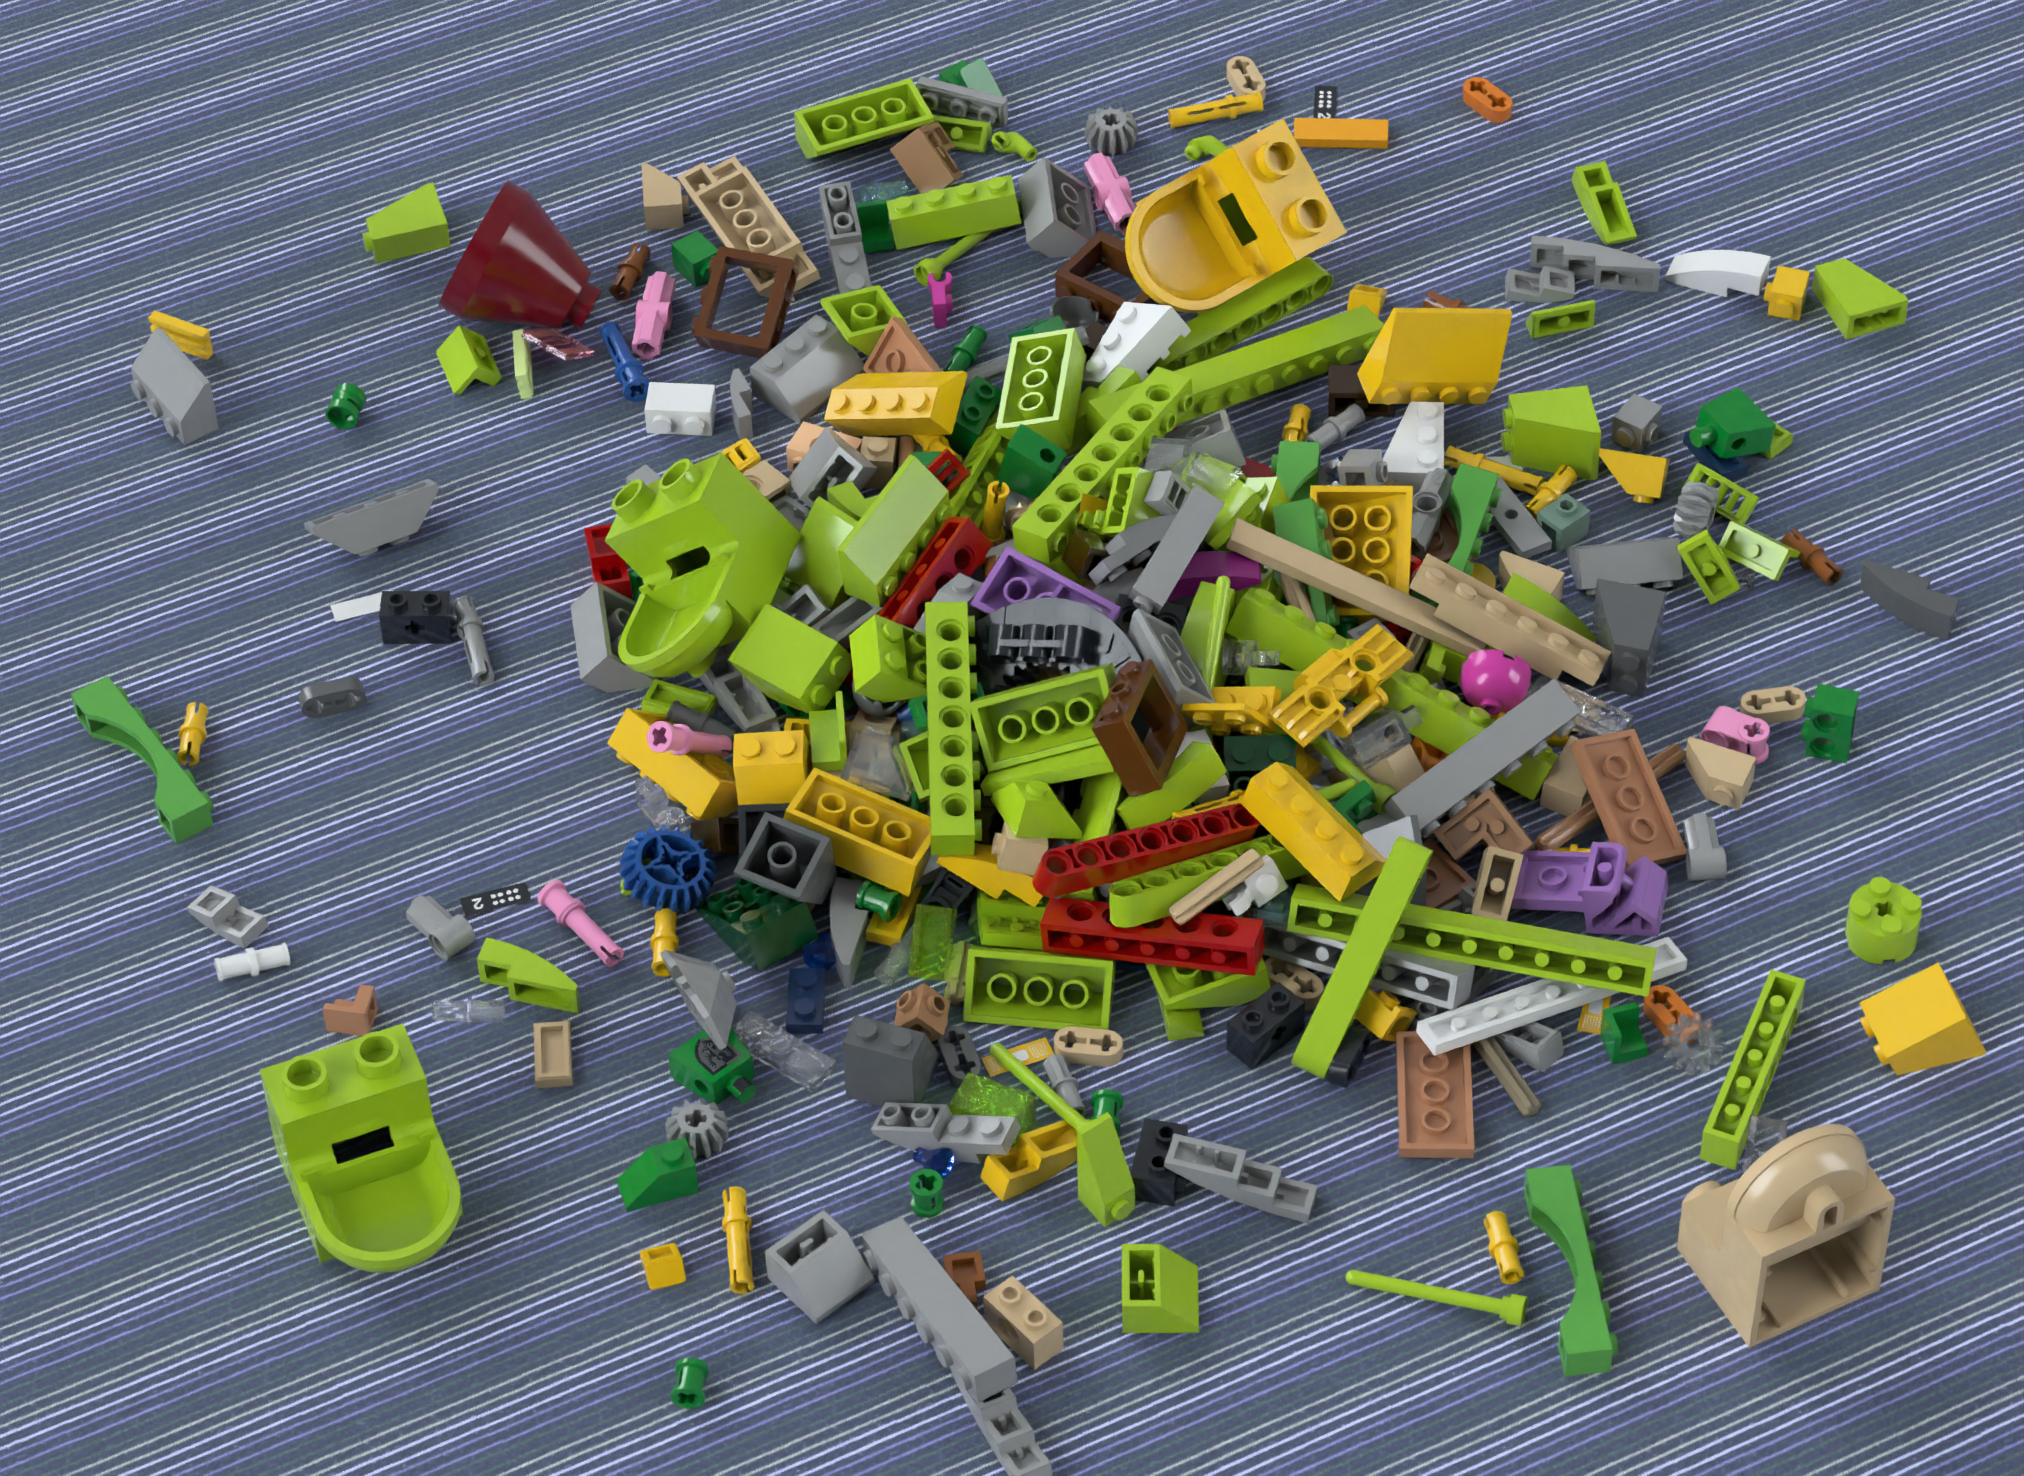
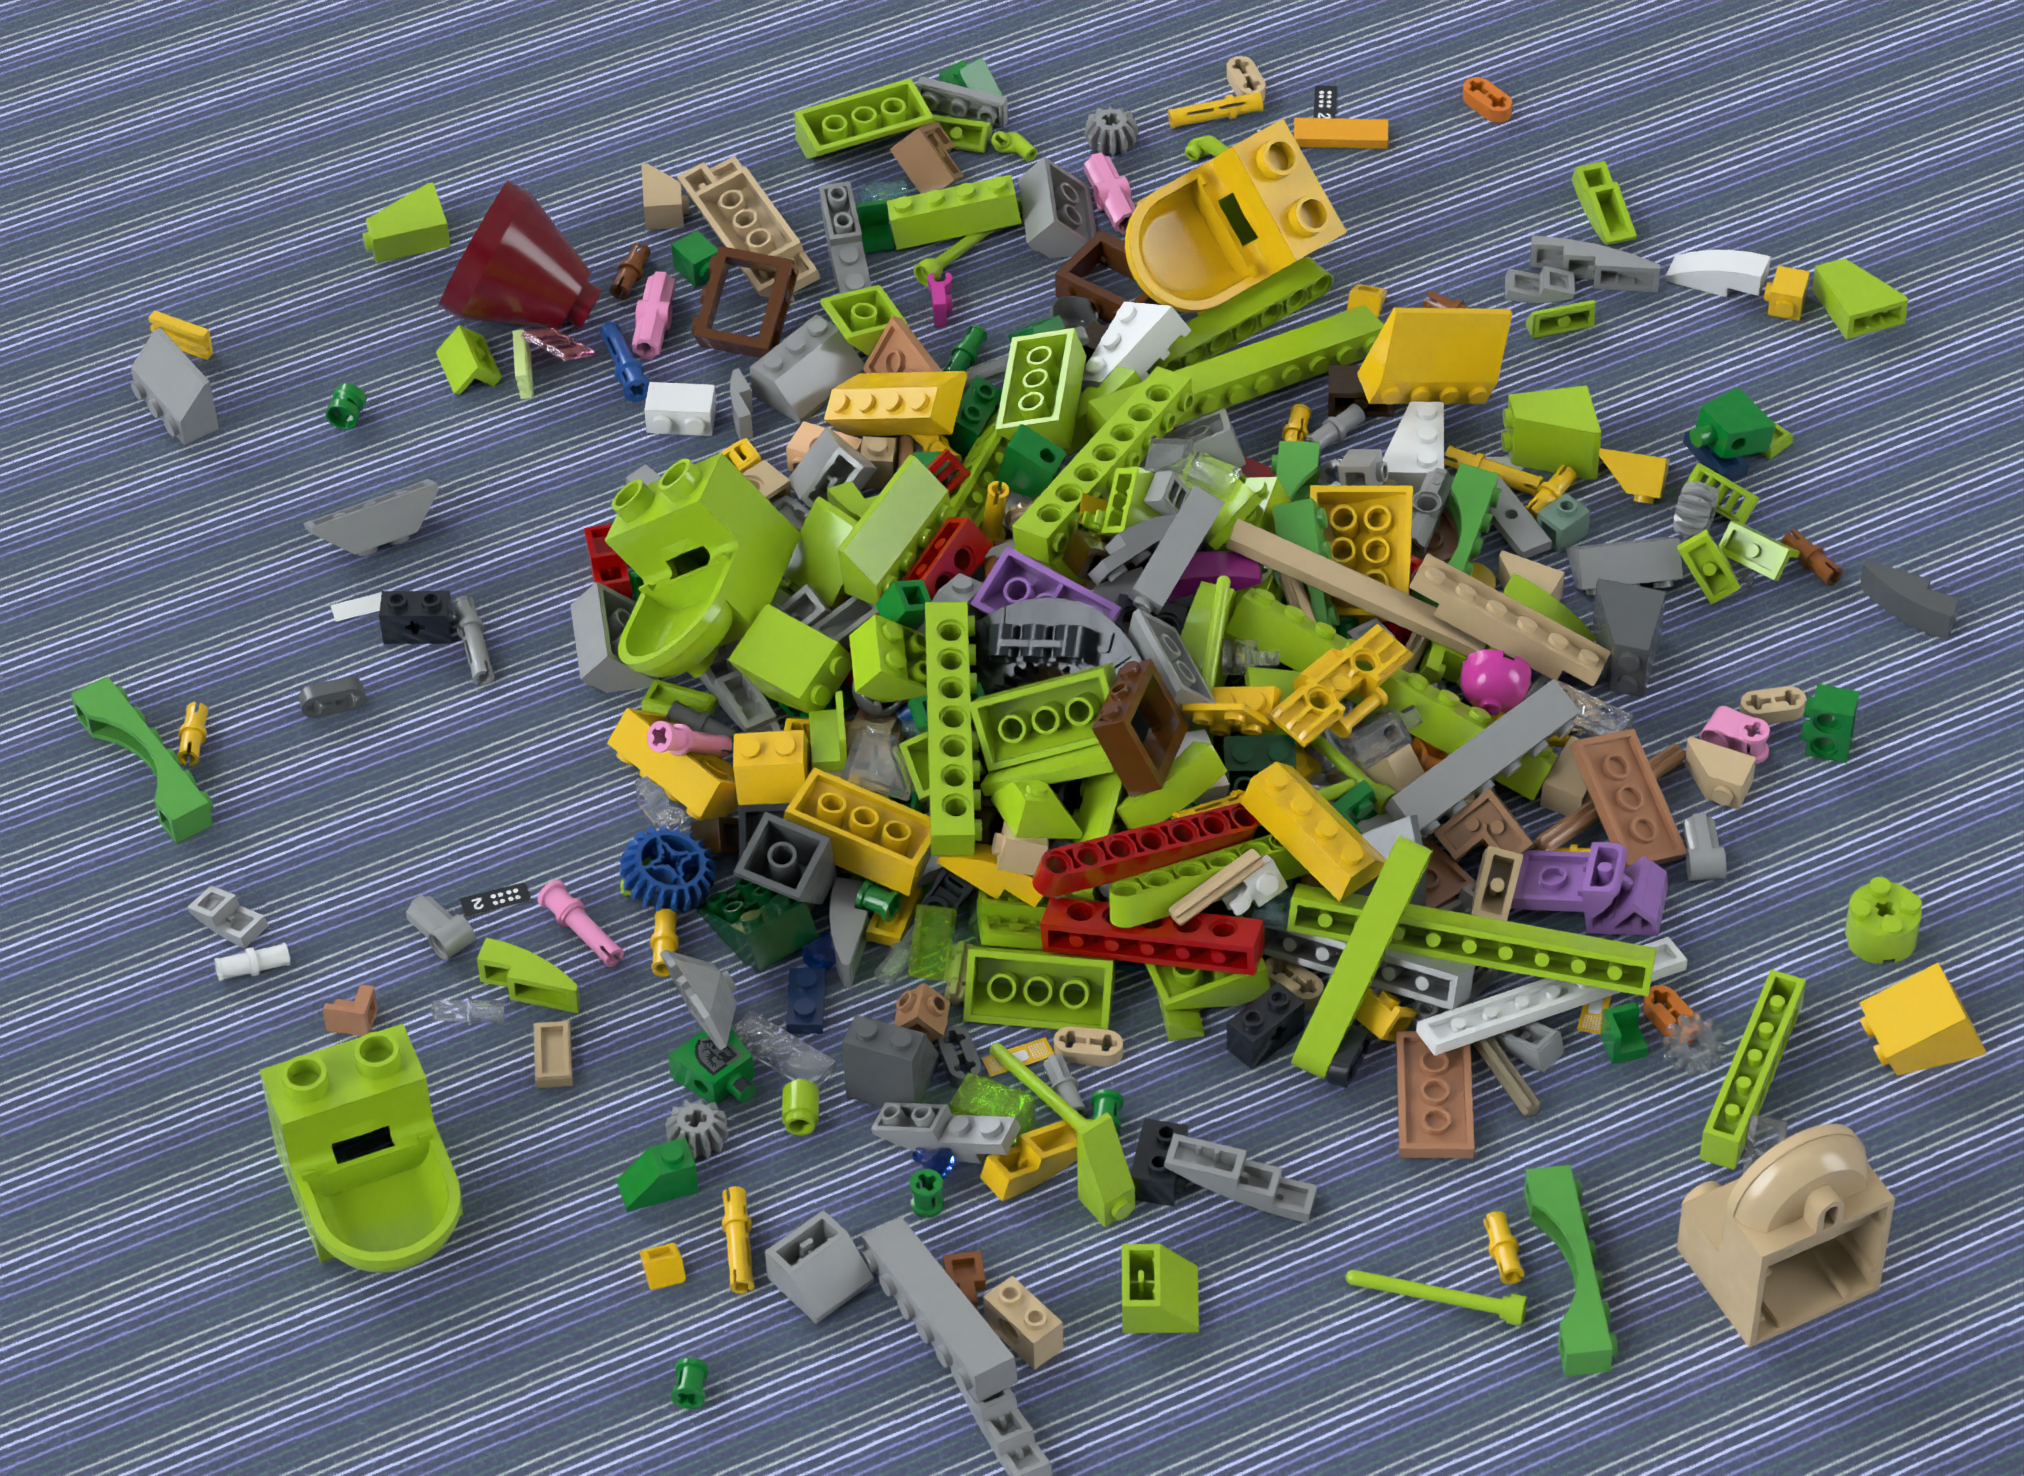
(800, 1107): none -> lime brick
(904, 603): none -> green brick
(1637, 423): light grey brick -> none

